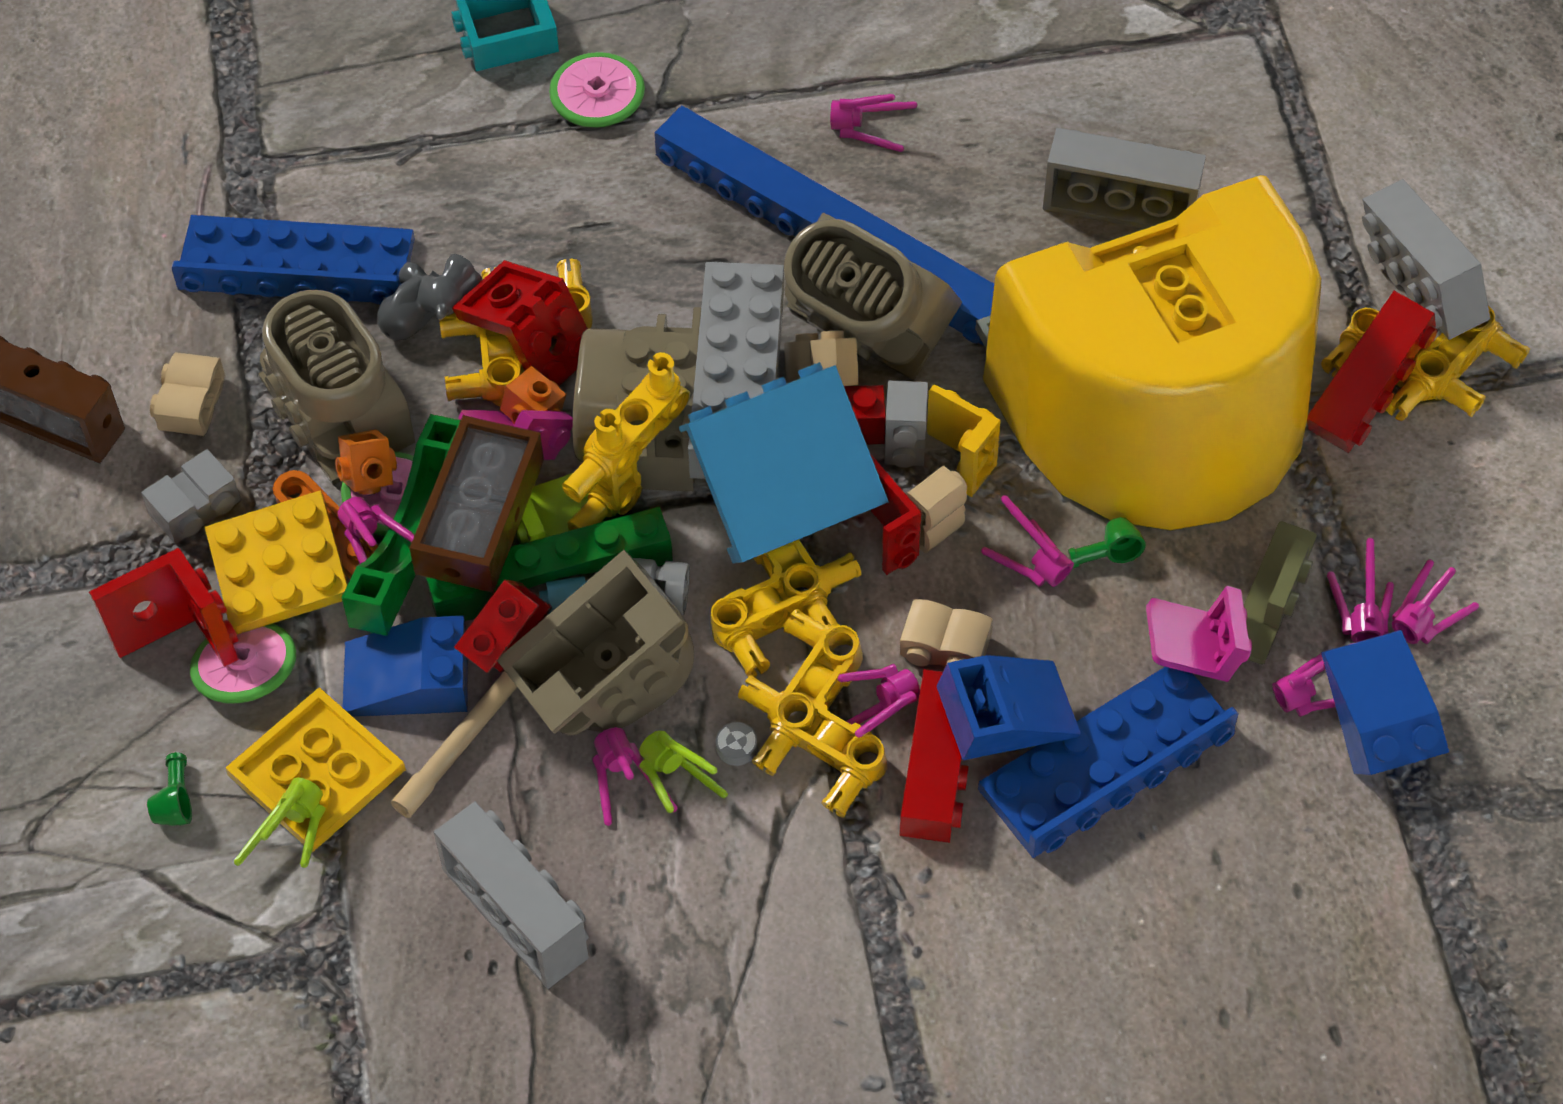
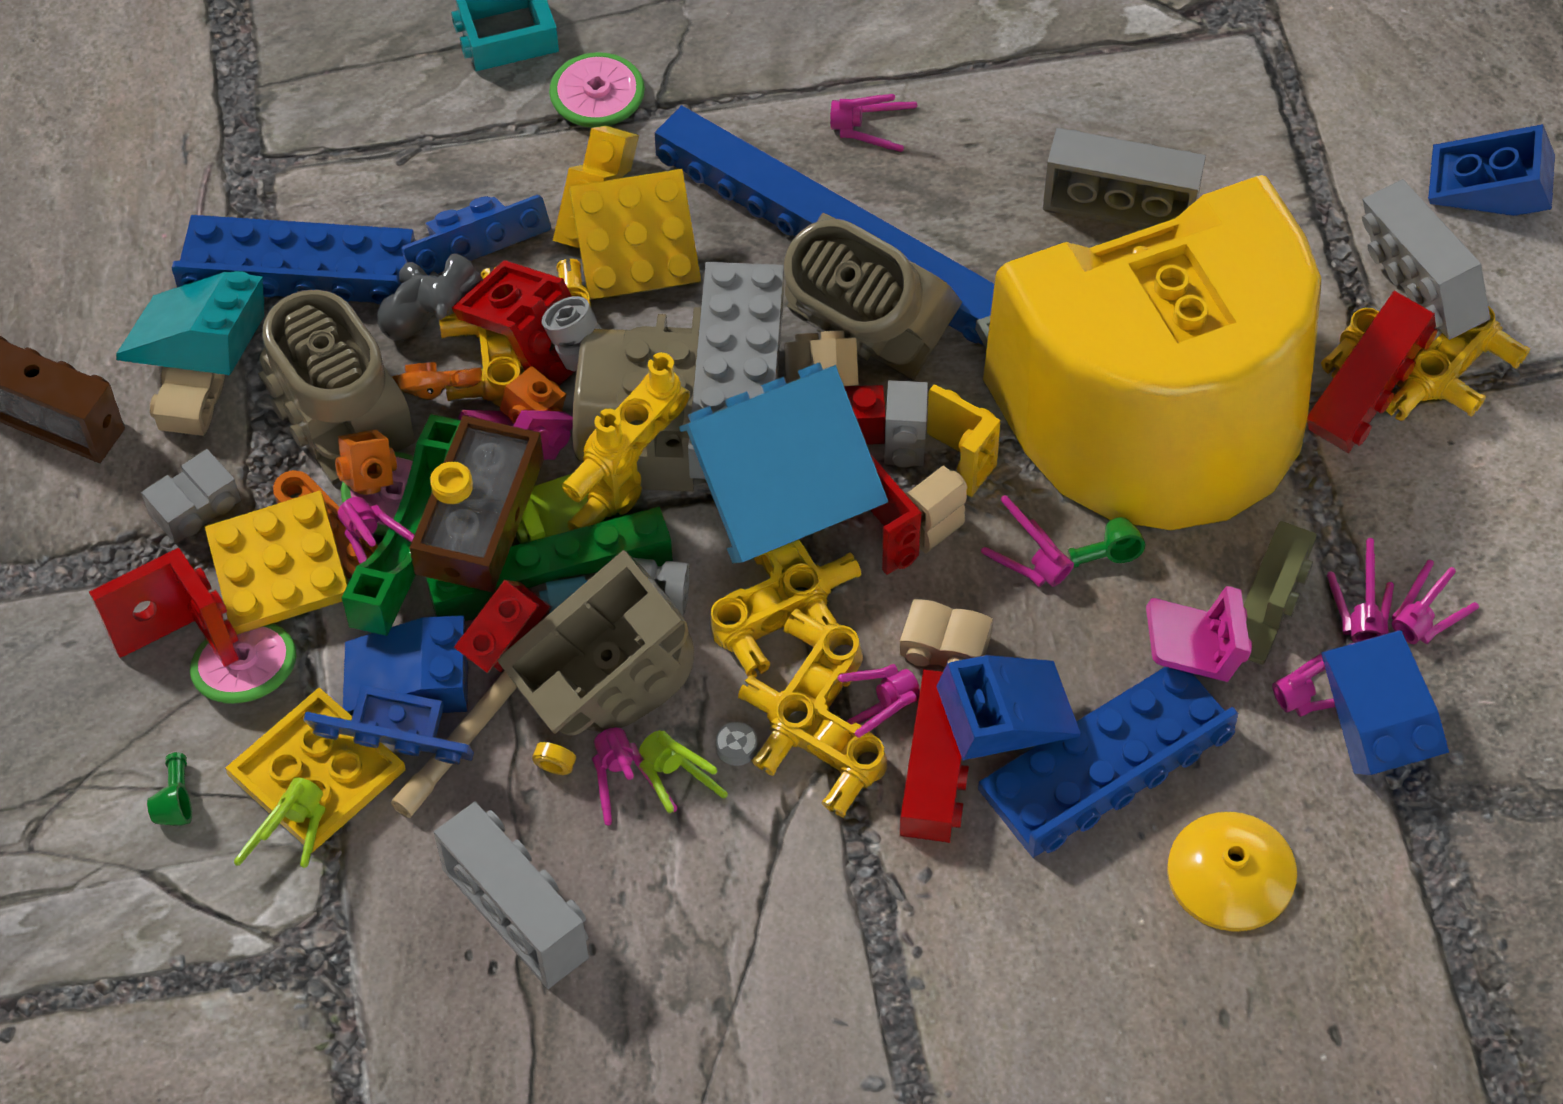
(198, 324): none -> teal slope
(393, 719): none -> blue bracket
(428, 383): none -> orange animal
(451, 482): none -> yellow tile
(477, 231): none -> blue bracket
(554, 758): none -> yellow tile
(567, 325): none -> light grey wheel
(607, 158): none -> yellow arch
(635, 234): none -> yellow plate
(1226, 891): none -> yellow dish
(1495, 172): none -> blue slope

